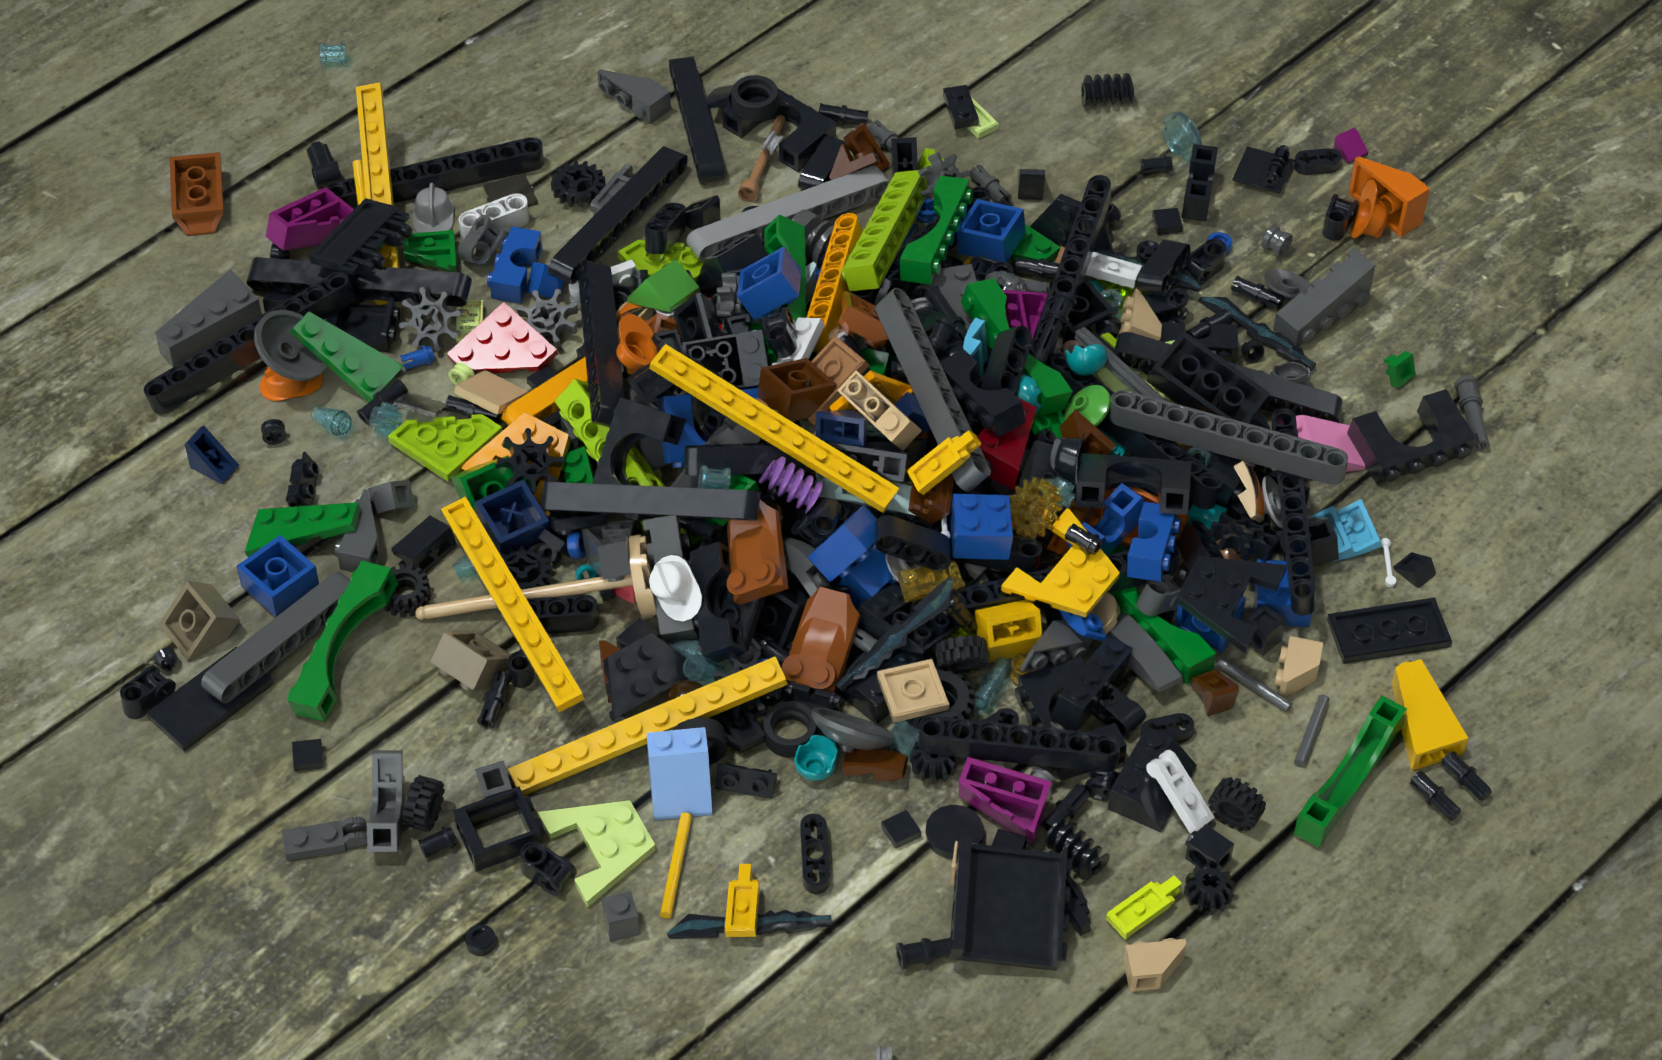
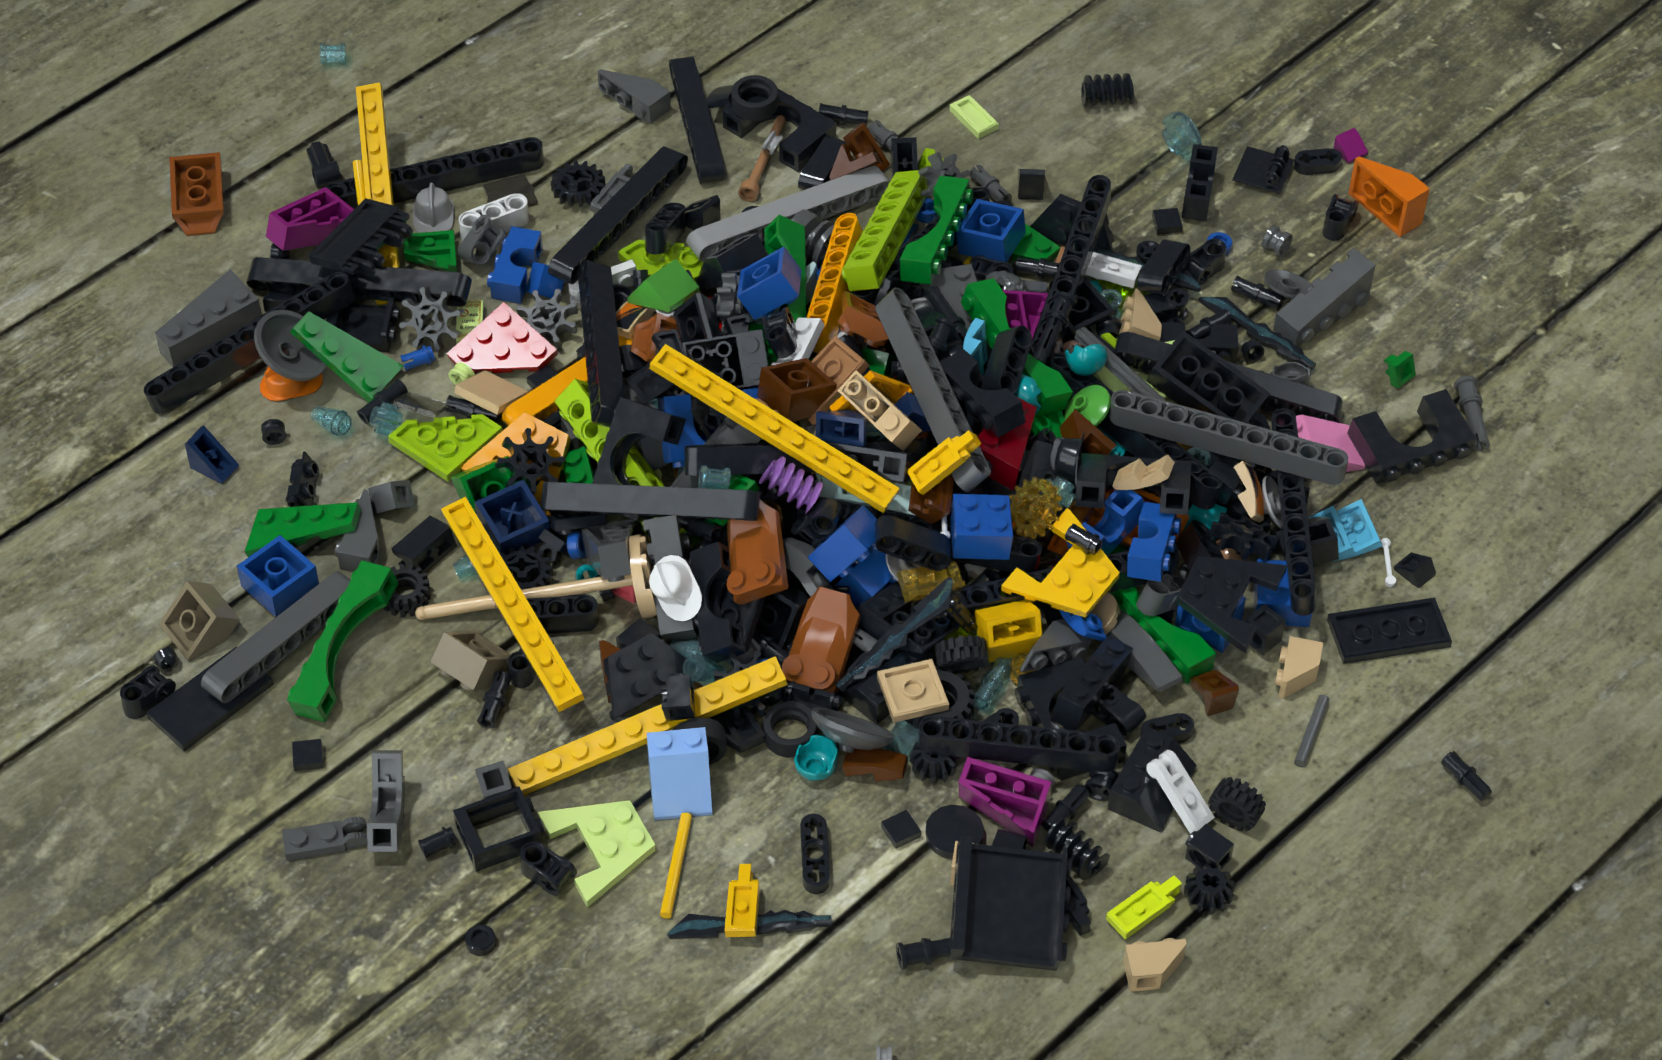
(423, 803): black tyre -> none
(620, 916): dark grey brick -> none
(636, 345): orange piece -> none
(678, 697): none -> black brick
(745, 780): black hinge -> none
(960, 106): black plate -> none
(1113, 214): black hinge -> none
(1138, 475): none -> tan slope
(1157, 164): black pin -> none
(1254, 684): dark grey bar -> none
(1366, 751): green arch -> none
(1370, 214): orange piece -> none
(1429, 723): yellow slope -> none
(1435, 795): black axle -> none

